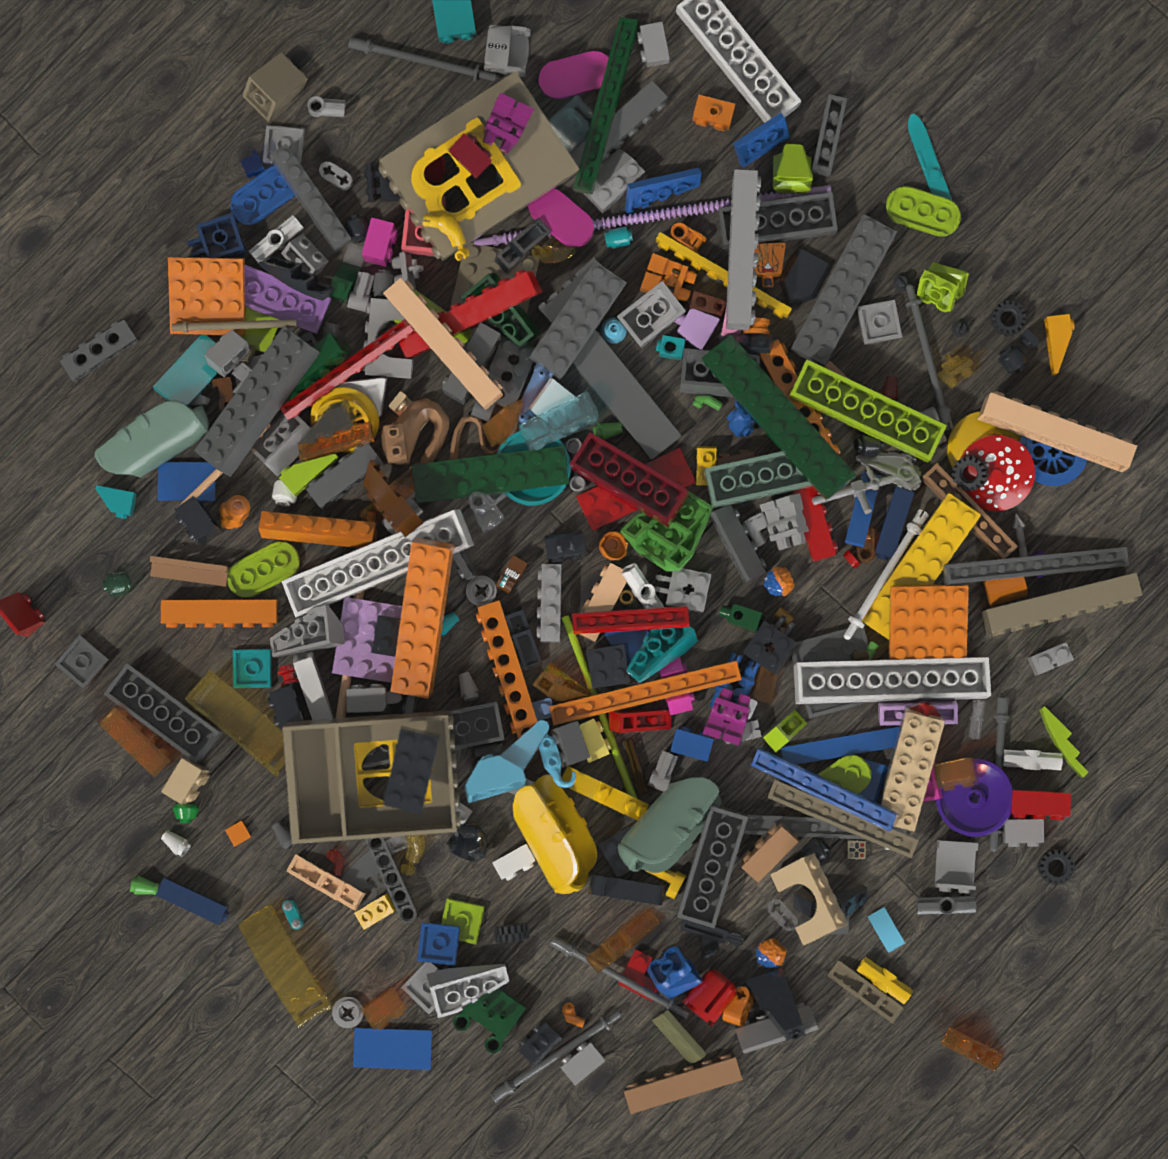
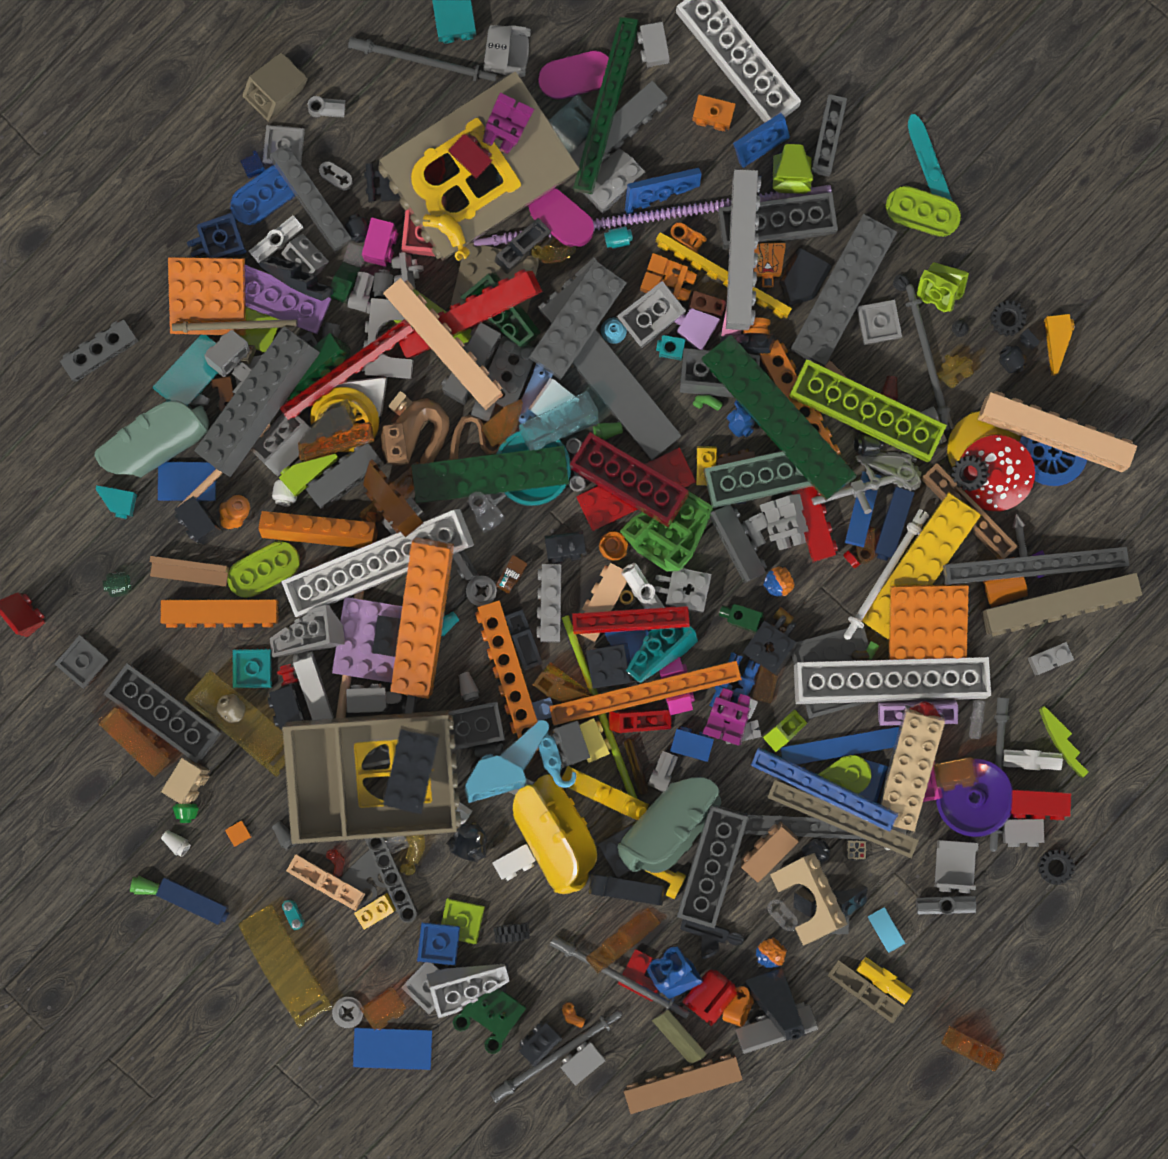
(231, 708): none -> dark tan head

